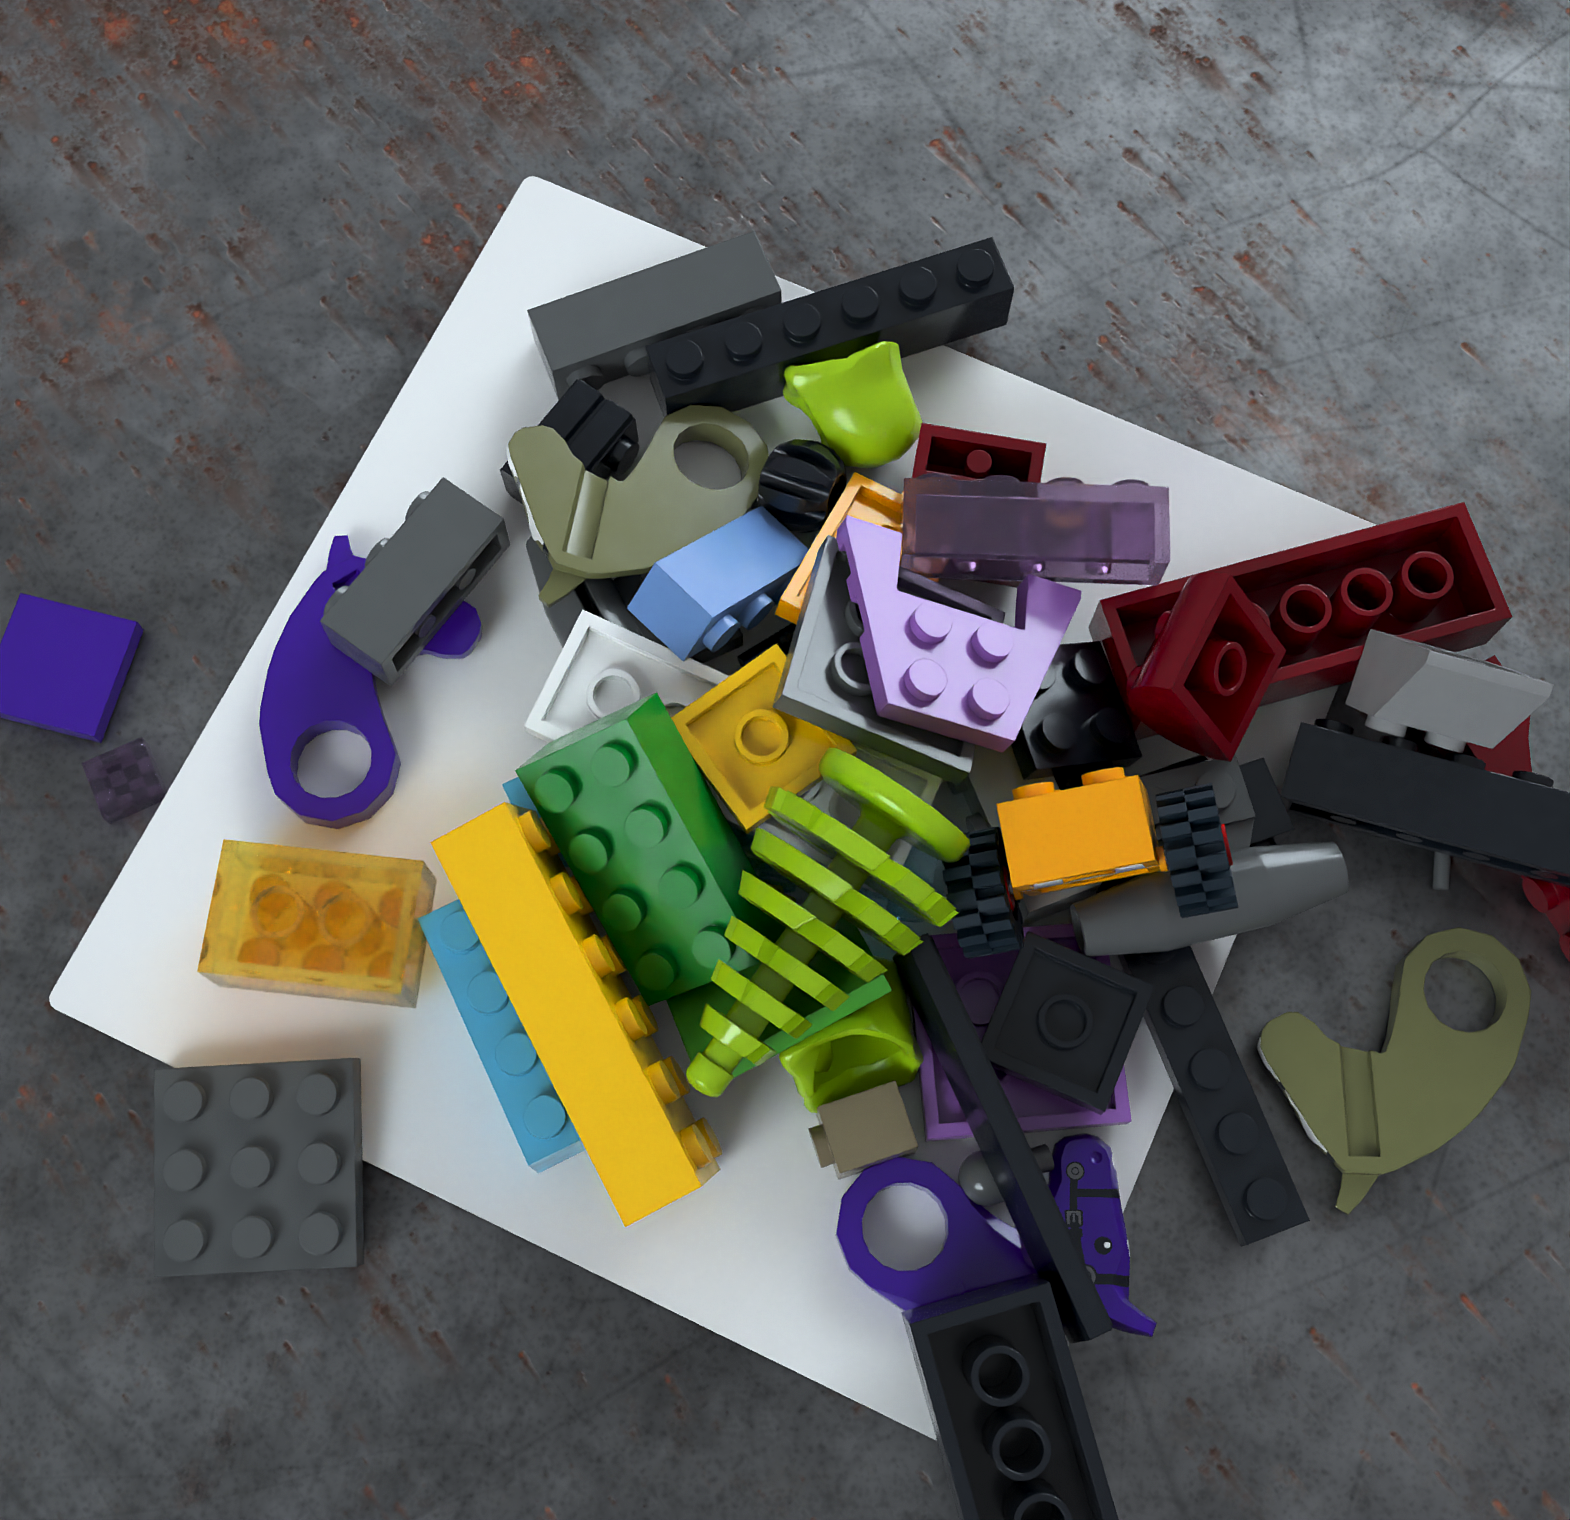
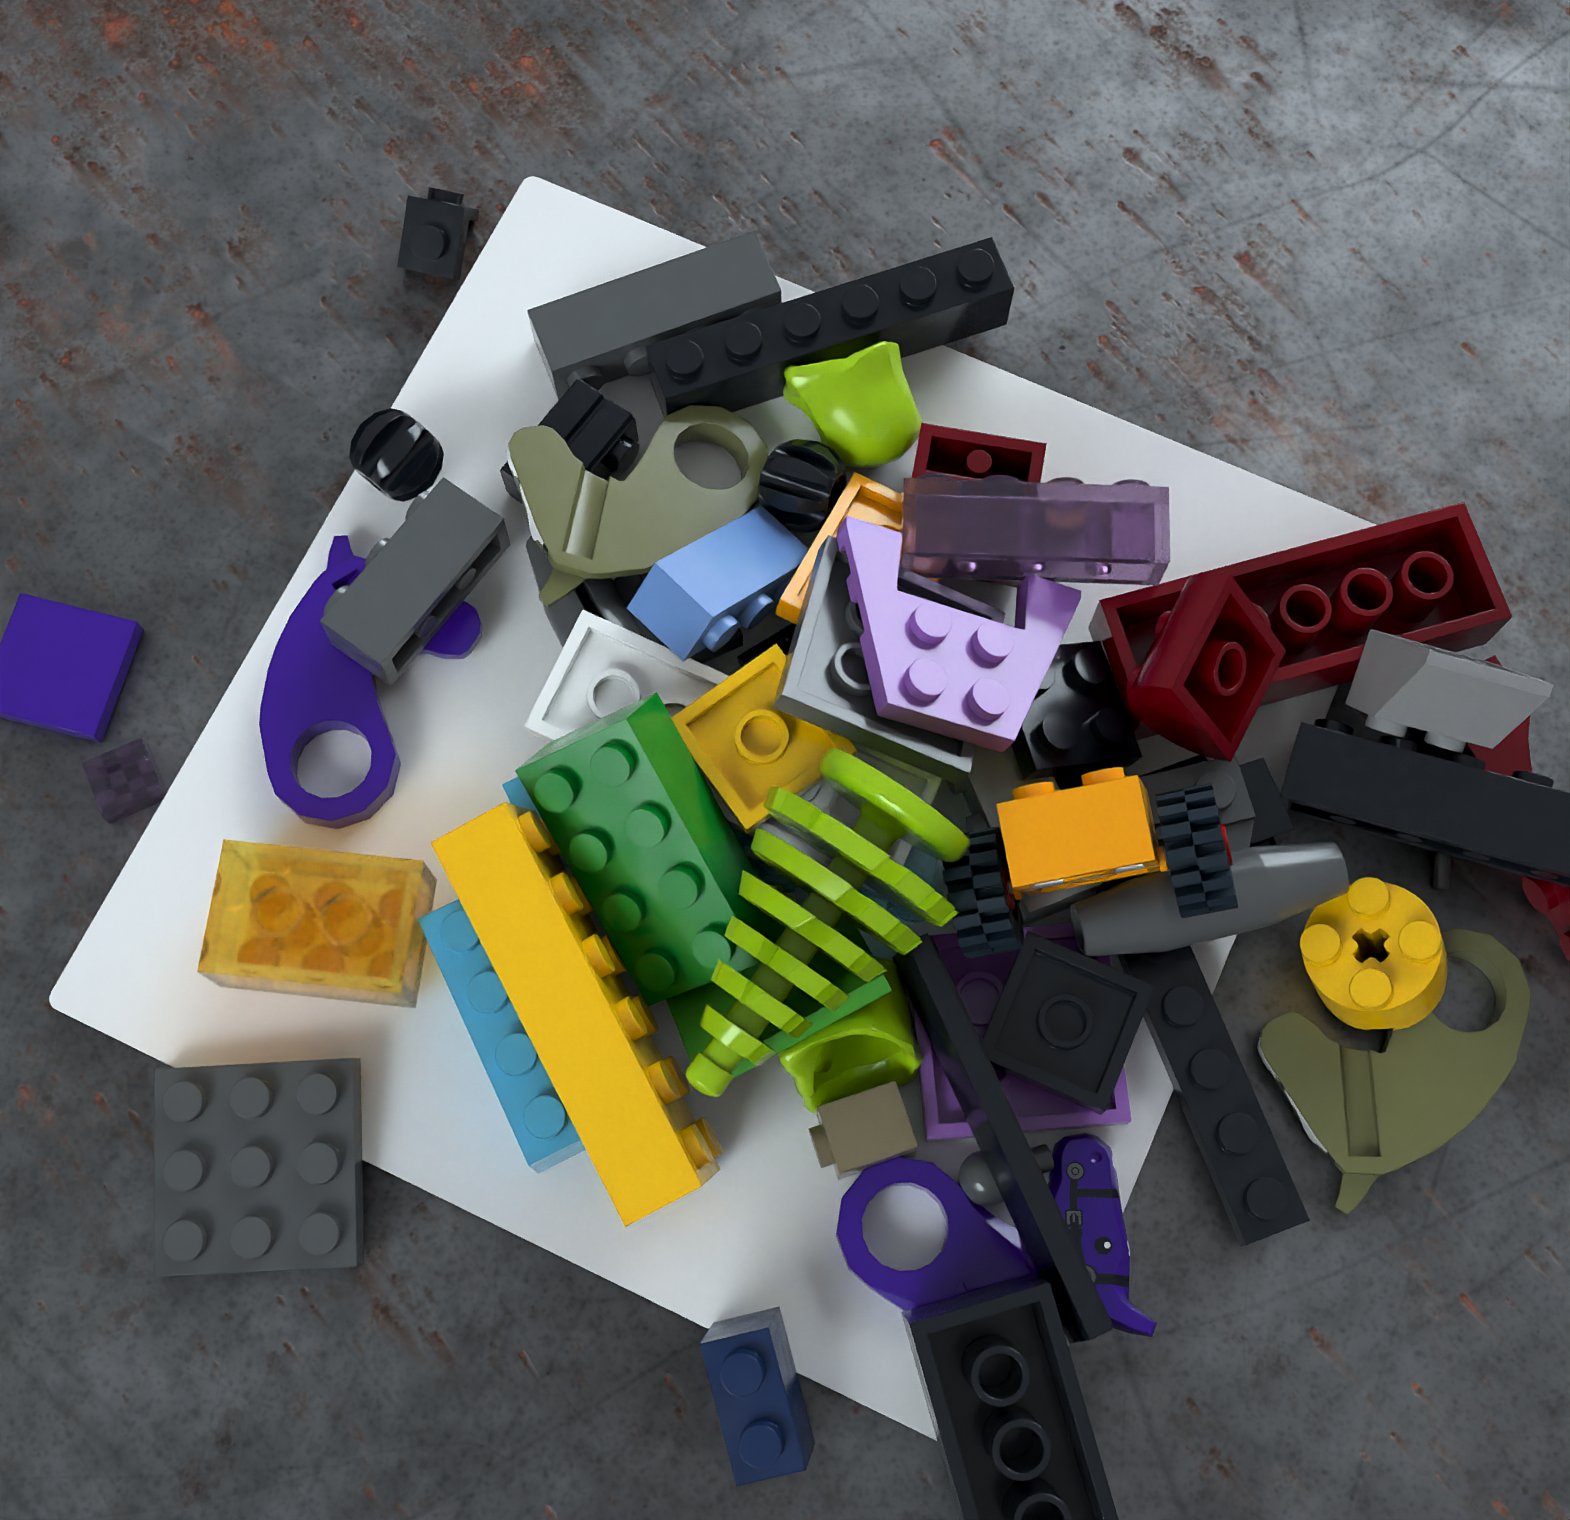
(396, 454): none -> black piece
(435, 233): none -> black bracket
(758, 1396): none -> dark blue brick
(1369, 992): none -> yellow brick

